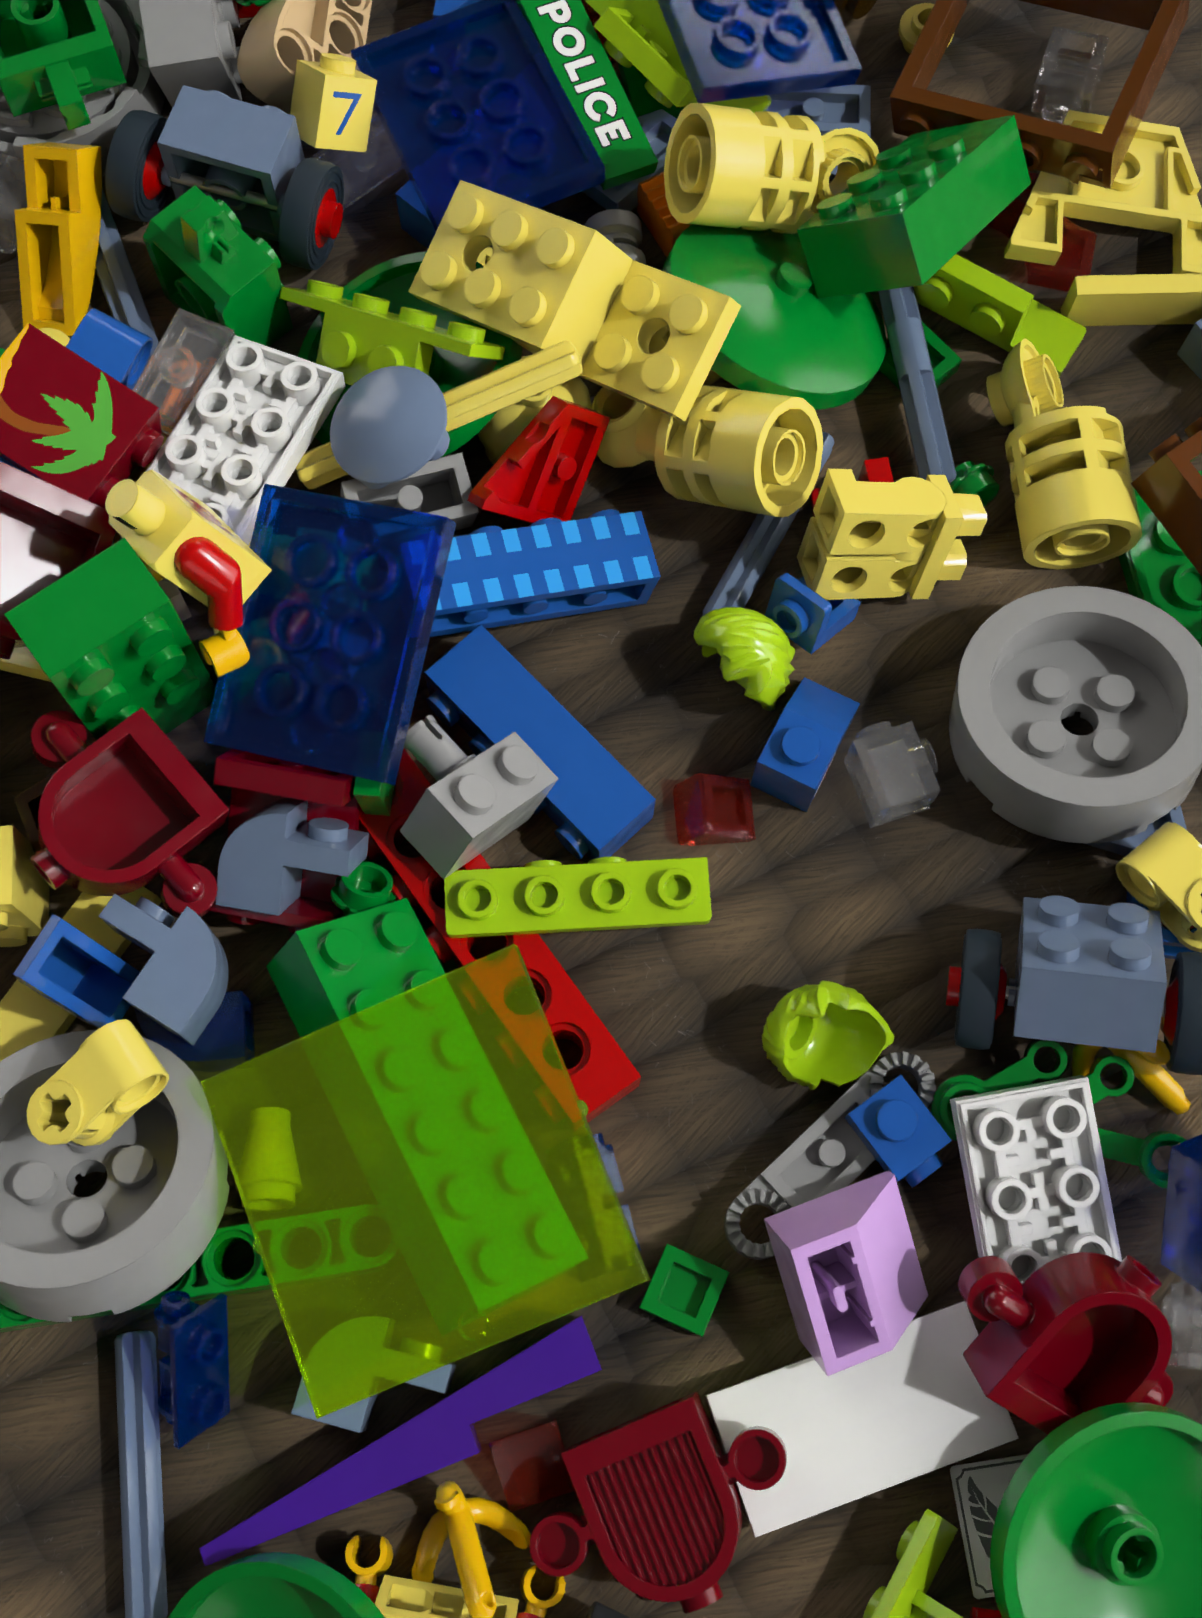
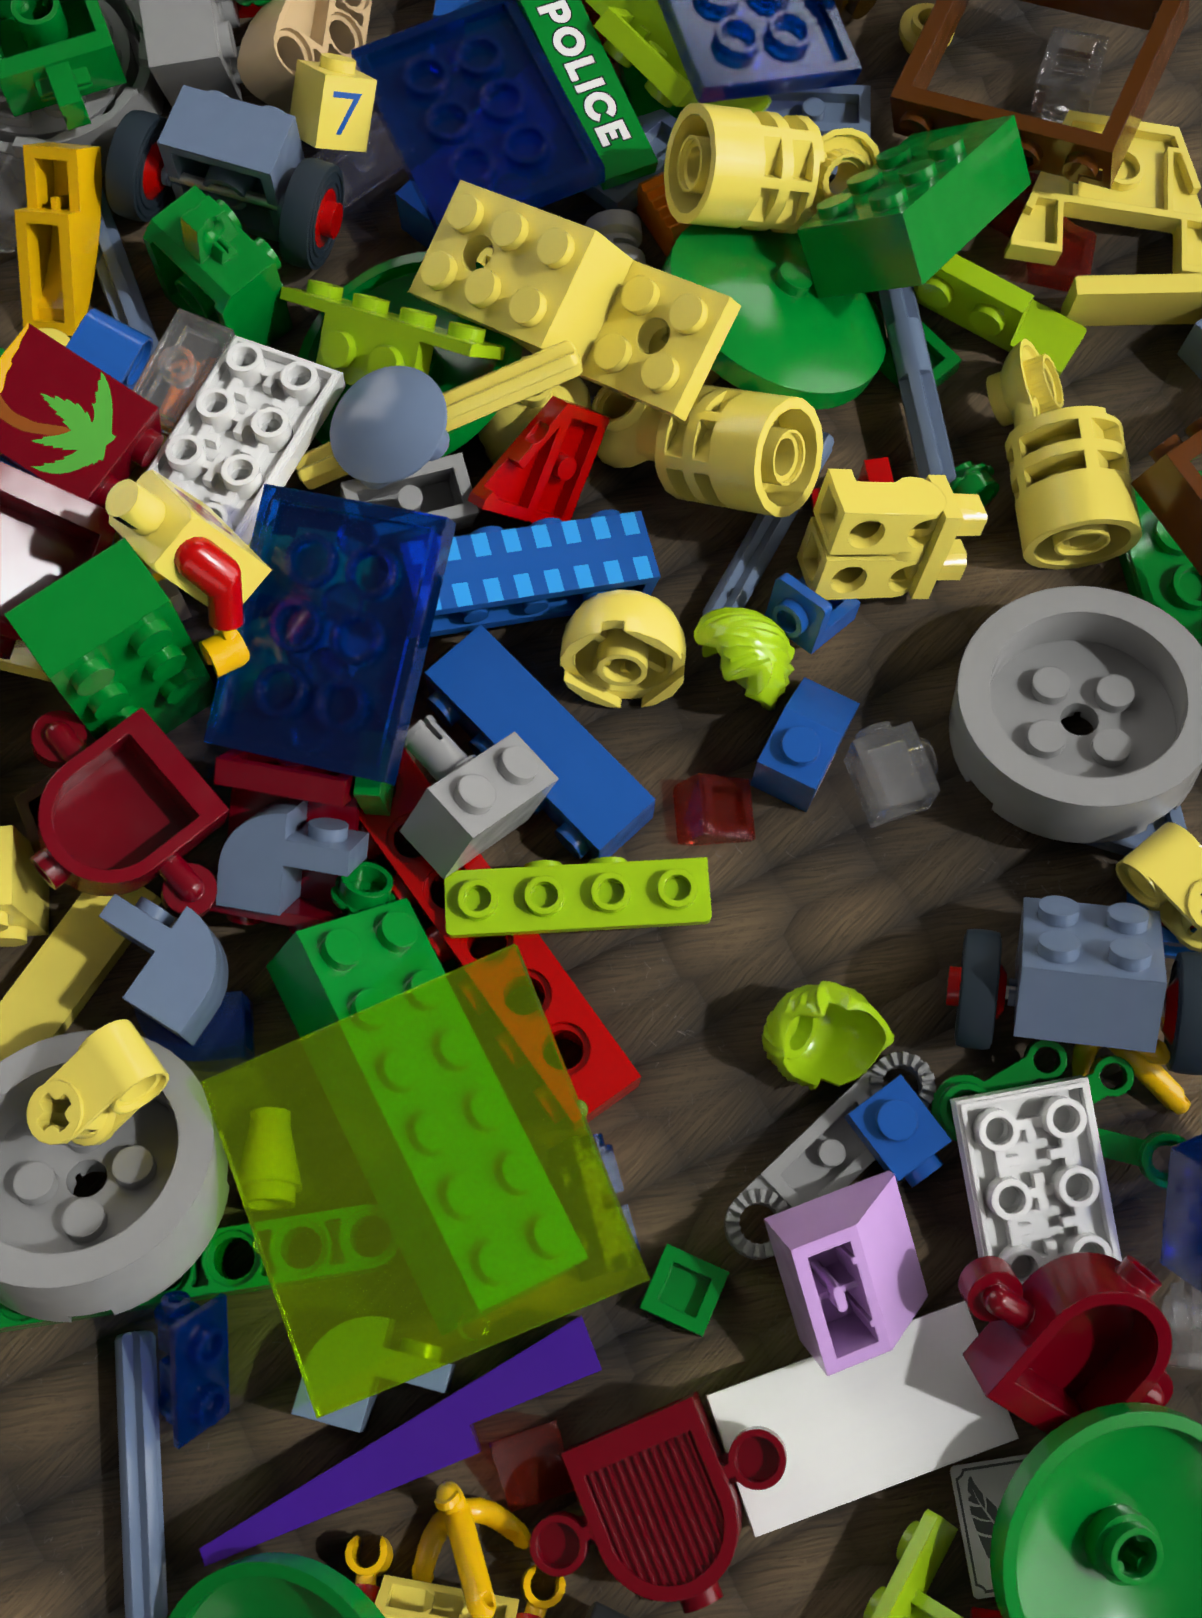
(77, 974): blue slope -> none
(623, 649): none -> light yellow cylinder

